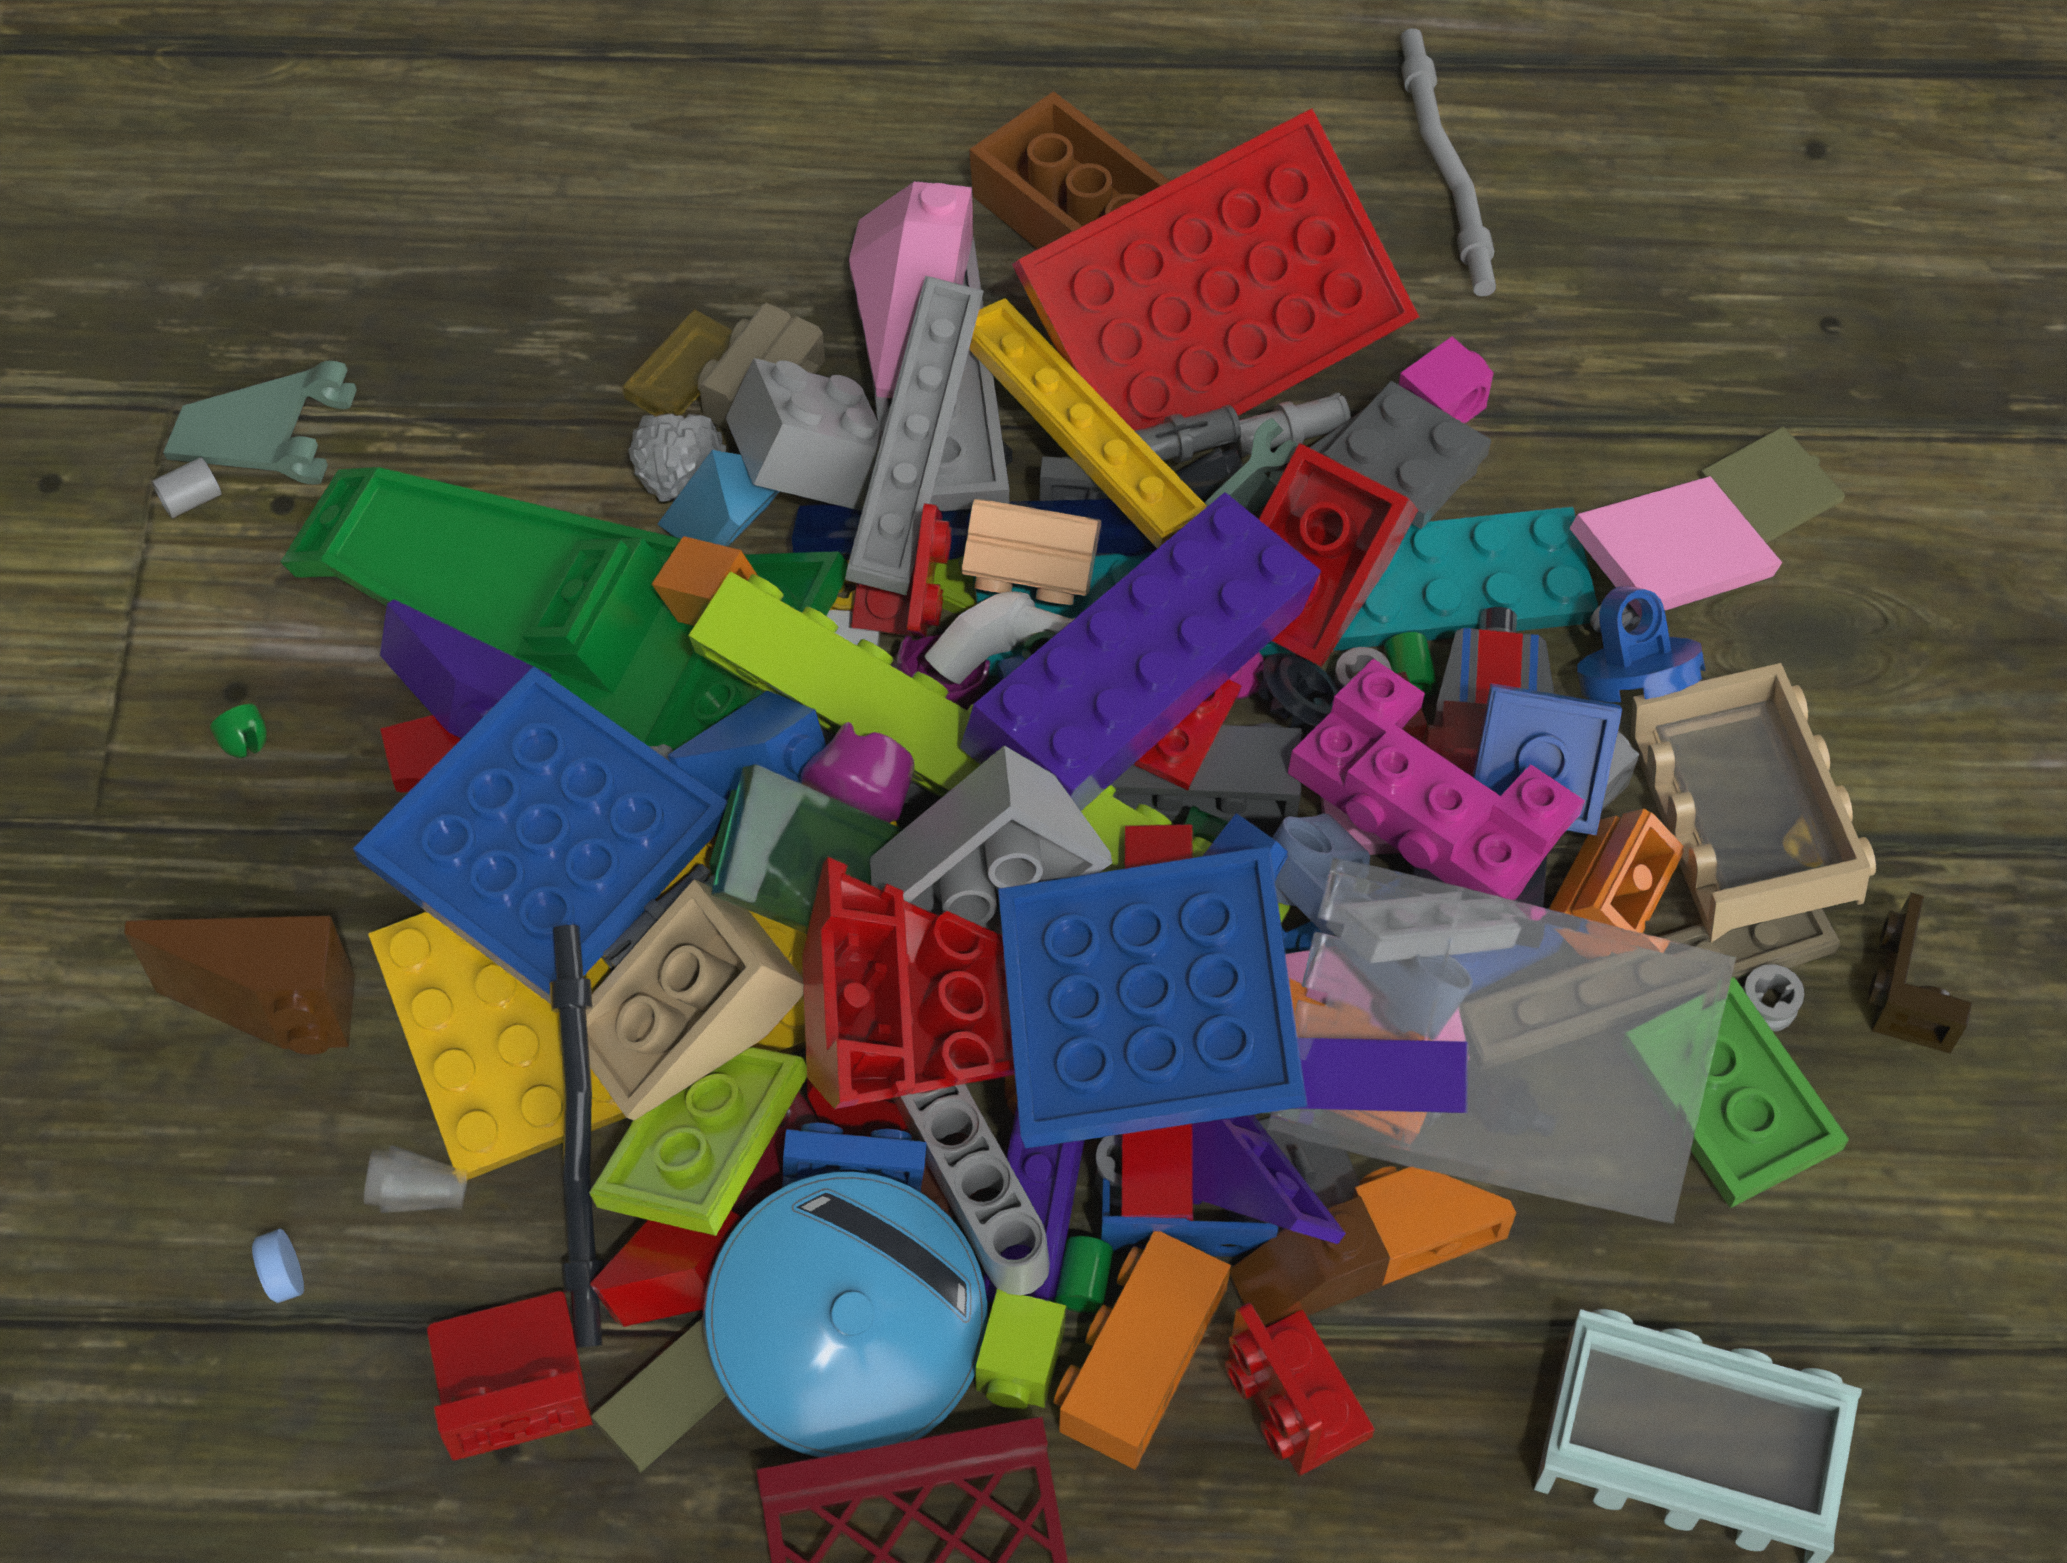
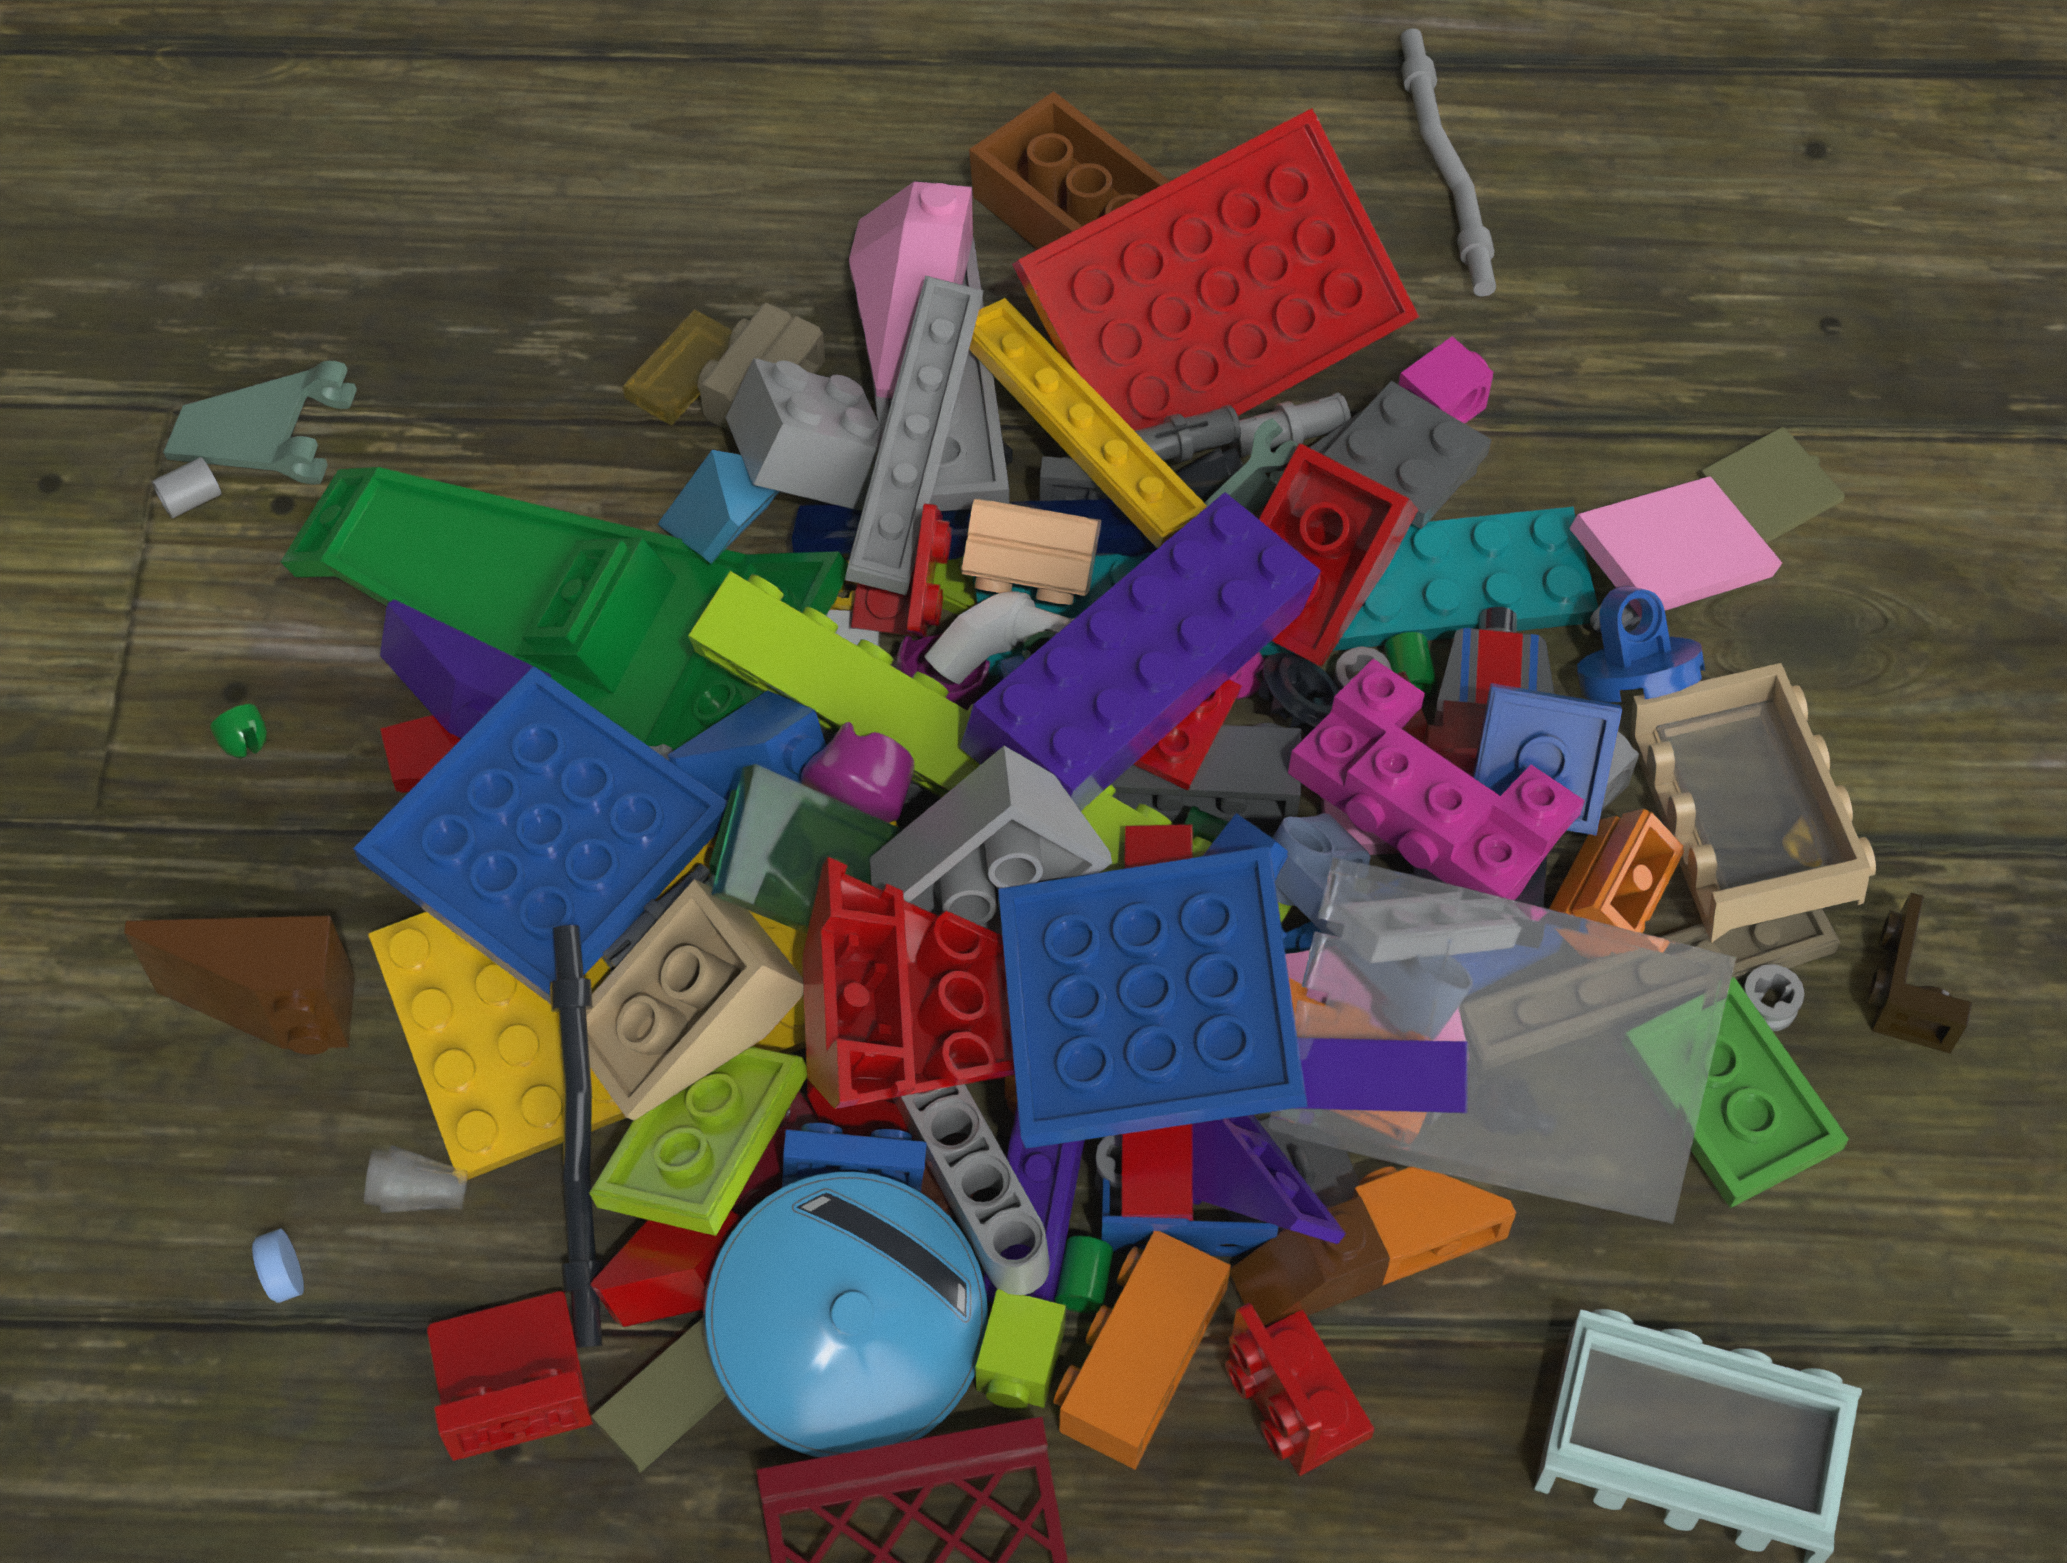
(670, 451): light grey piece -> none
(695, 575): orange brick -> none

